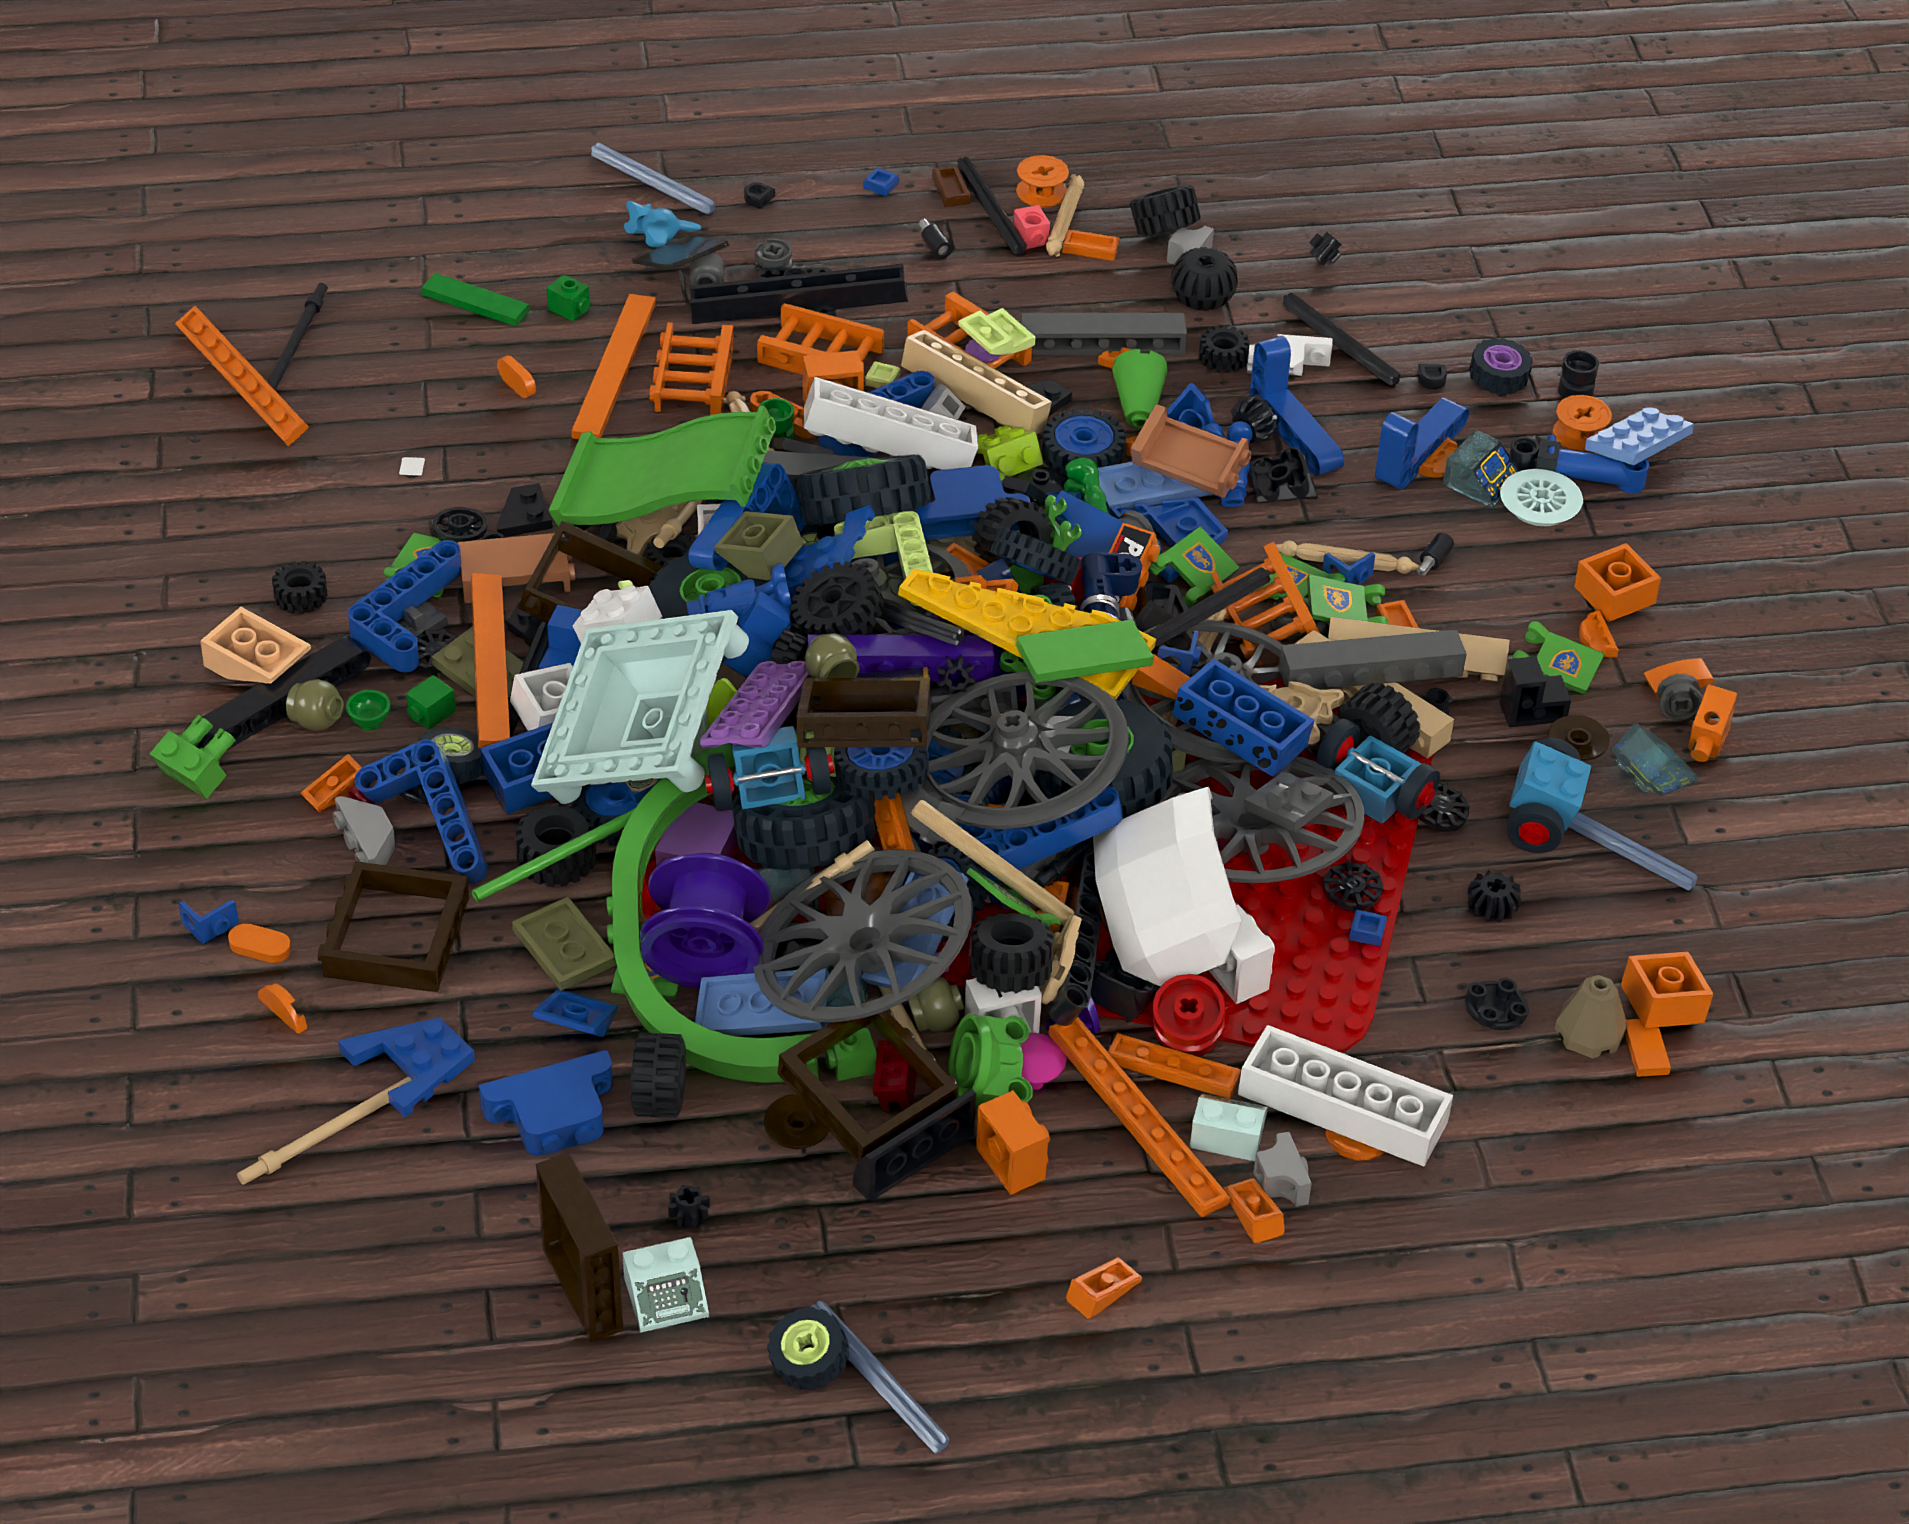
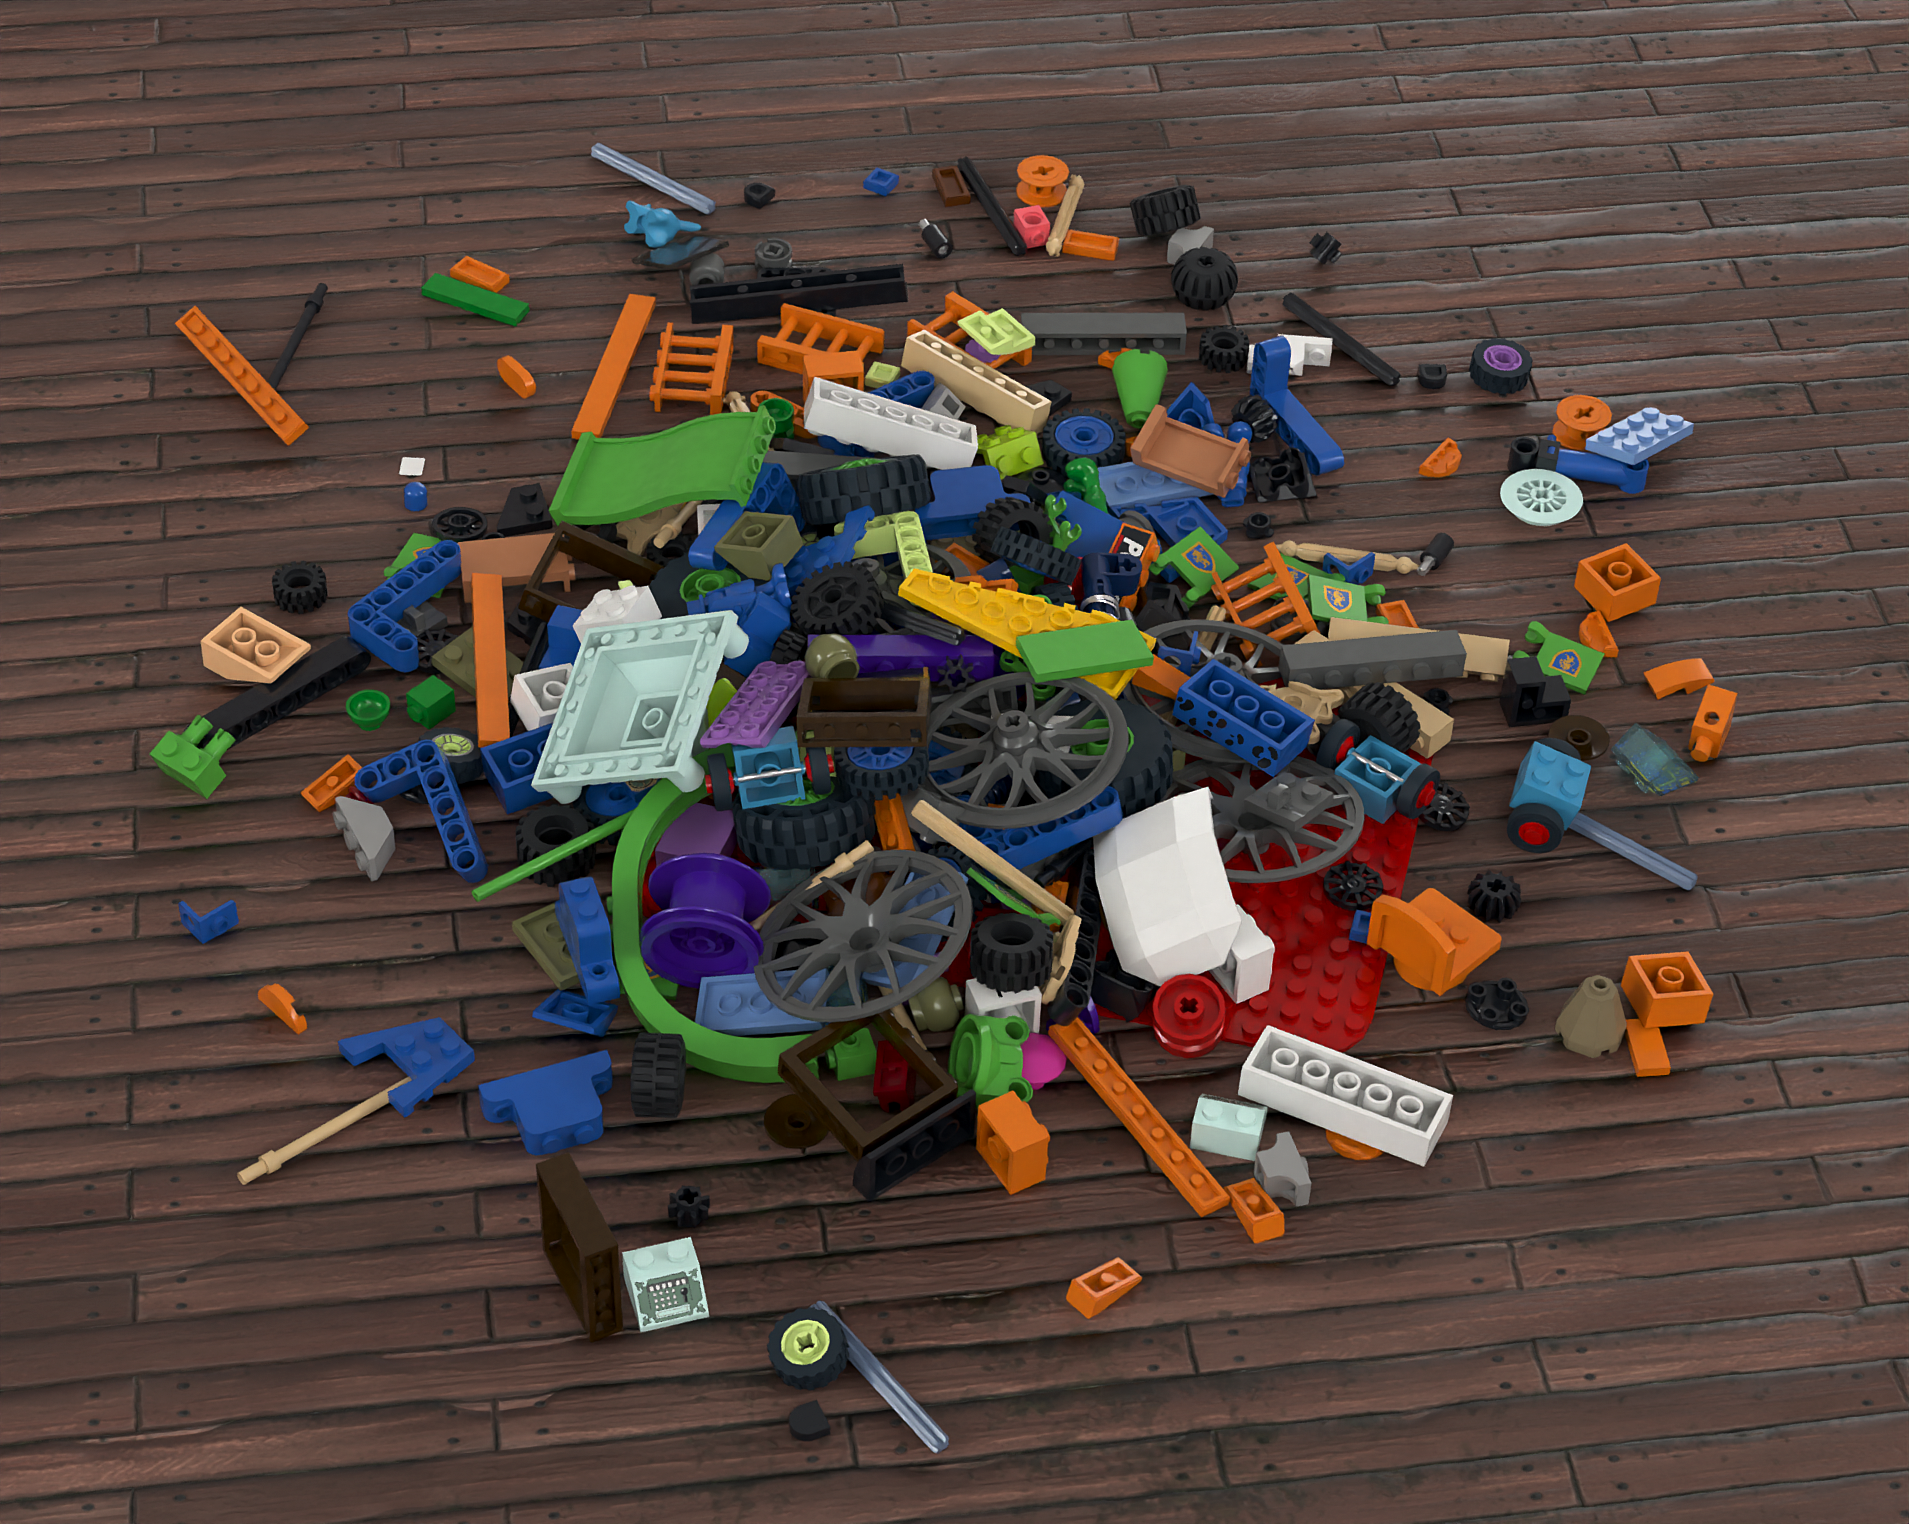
(259, 943): orange tile -> none
(314, 704): olive piece -> none
(389, 970): dark brown window -> none
(415, 496): none -> blue piece
(479, 274): none -> orange tile
(568, 297): green brick -> none
(588, 938): none -> blue brick
(808, 1422): none -> black tile
(1174, 1066): orange tile -> none
(1210, 606): black axle -> none
(1258, 526): none -> black plate
(1408, 444): blue beam -> none
(1430, 939): none -> orange piece
(1479, 468): clear light blue slope -> none
(1578, 374): black wheel -> none
(1679, 696): dark grey wheel -> none

